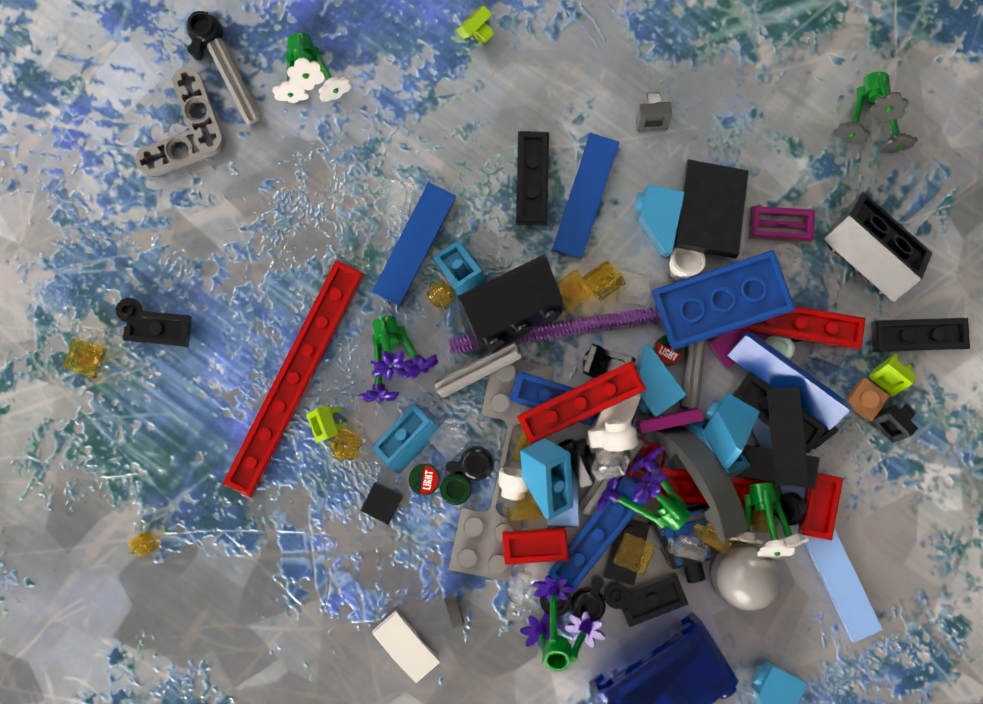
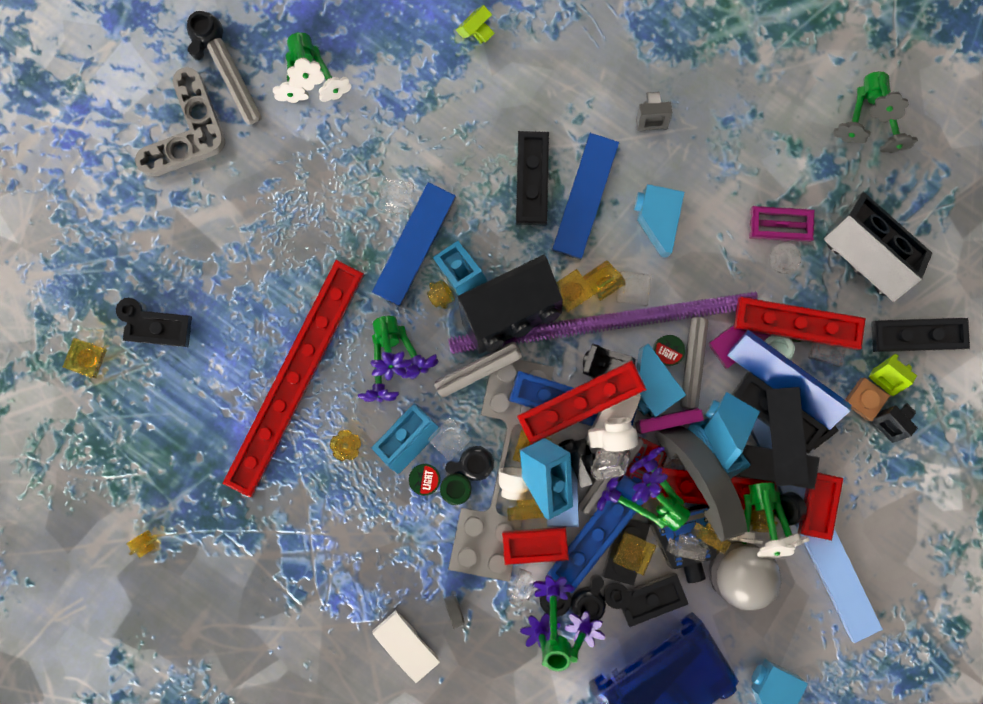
(323, 424): lime tile -> none
(381, 503): black tile -> none
(686, 264): white piece -> none
(712, 209): black tile -> none
(723, 300): blue tile -> none

